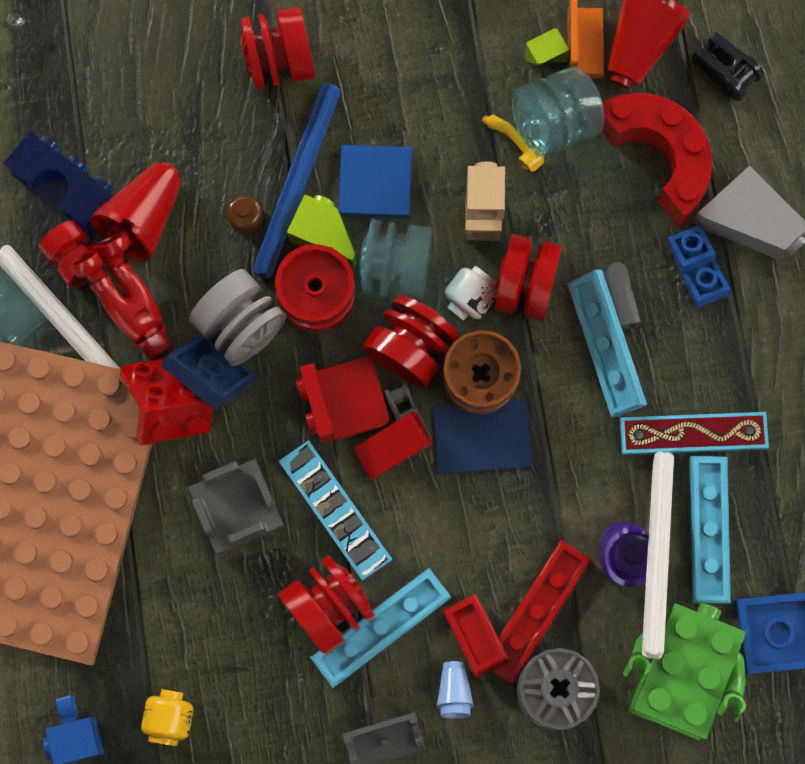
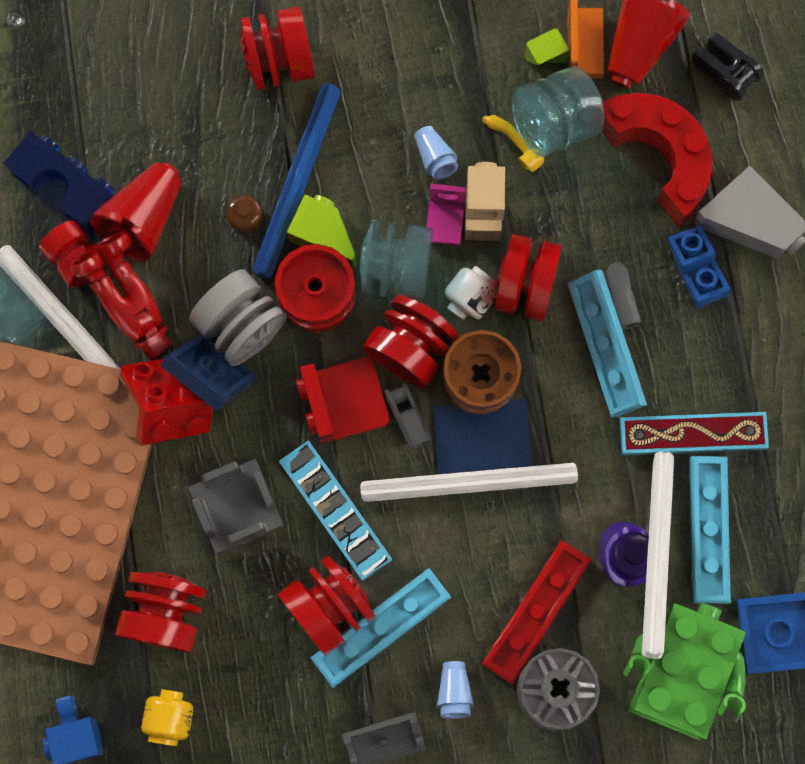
(161, 611): none -> red wheel
(375, 181): blue tile -> none
(393, 445): red tile -> none
(436, 155): none -> light blue cone
(446, 213): none -> dark pink bracket
(469, 482): none -> white axle
(476, 636): red tile -> none

